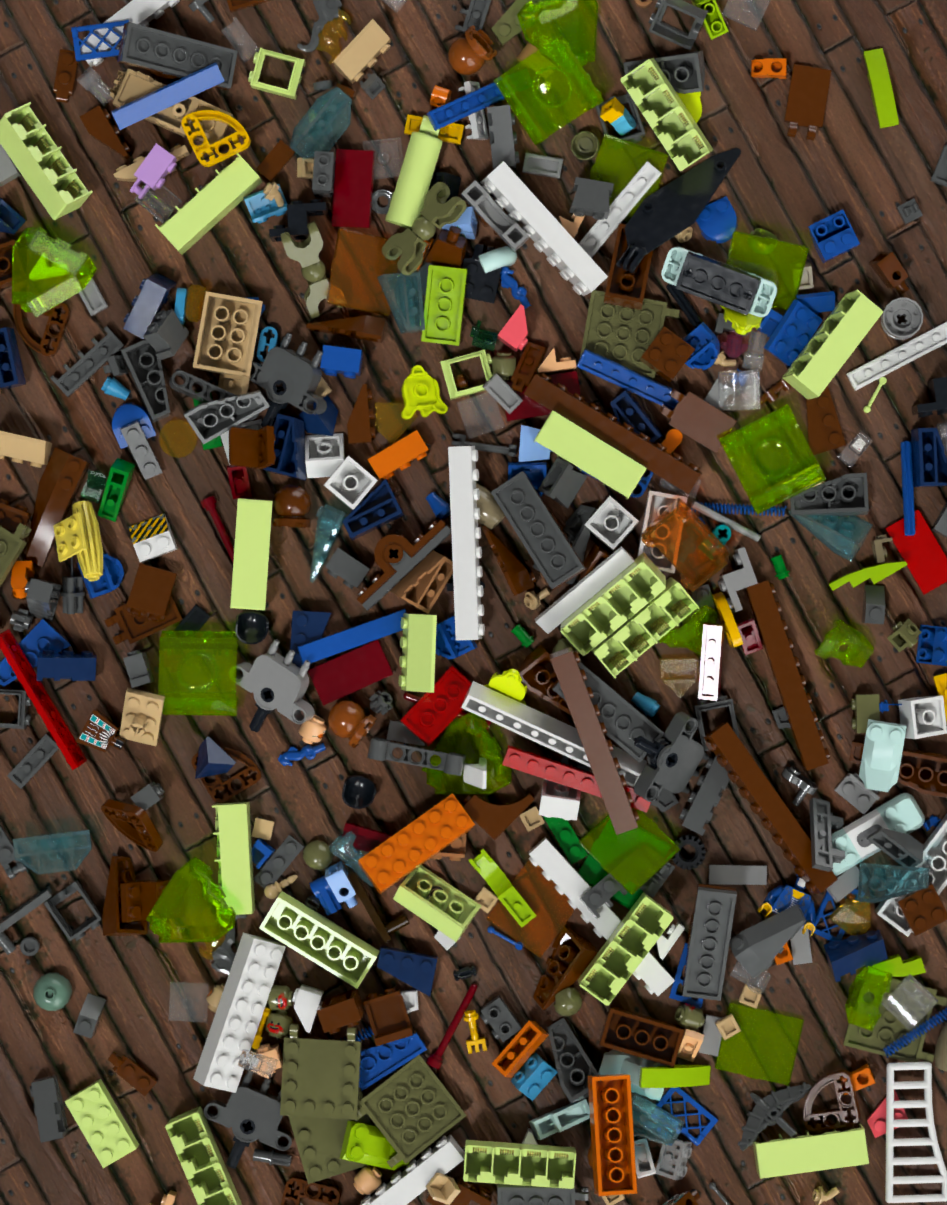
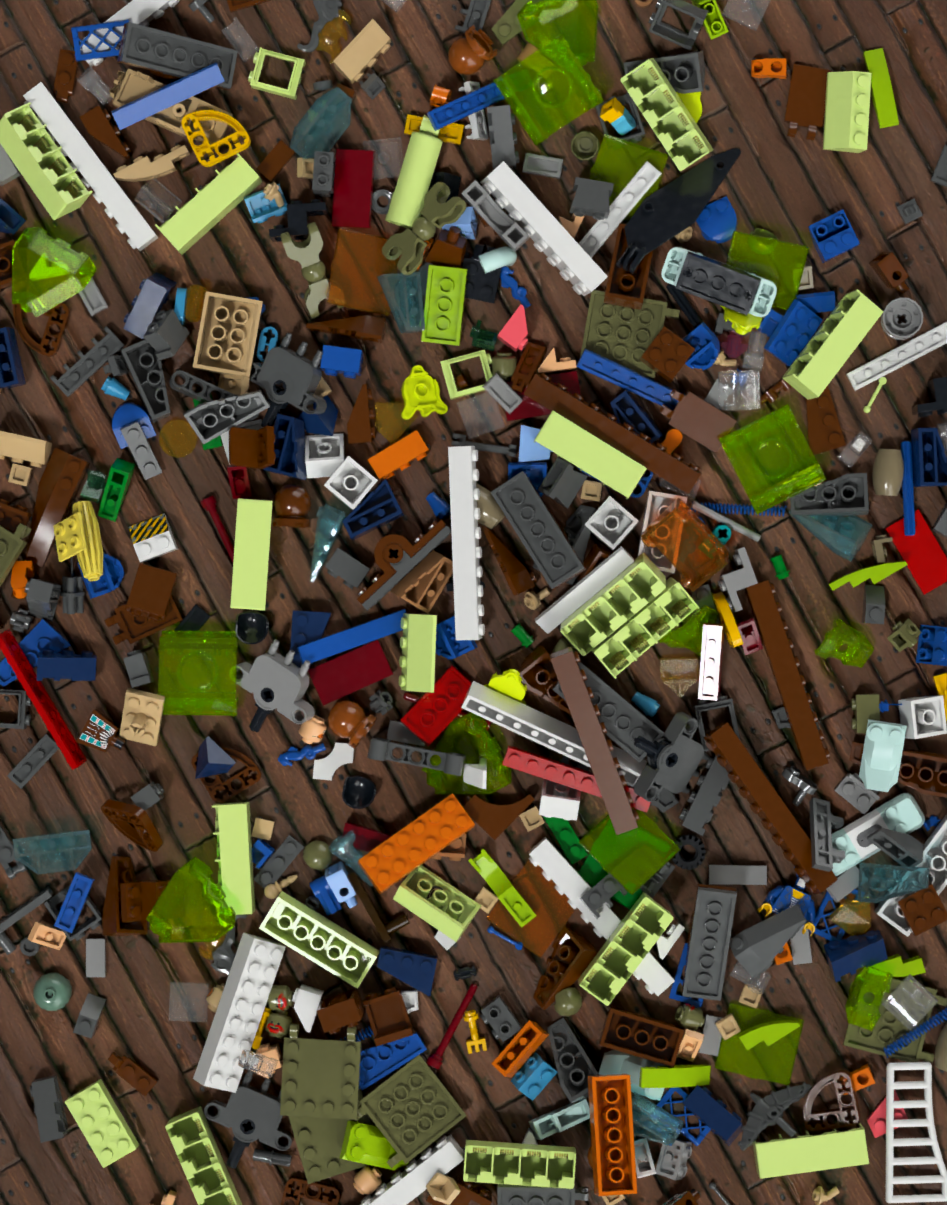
(20, 475): none -> tan plate
(47, 935): none -> light nougat slope
(74, 902): none -> blue plate
(91, 167): none -> white brick
(95, 957): none -> light grey tile
(153, 170): lavender brick -> none
(326, 767): none -> white tile
(591, 490): none -> tan tile
(714, 1114): none -> dark blue wedge
(769, 1032): none -> lime slope
(847, 111): none -> yellowish green slope
(888, 472): none -> dark tan piece

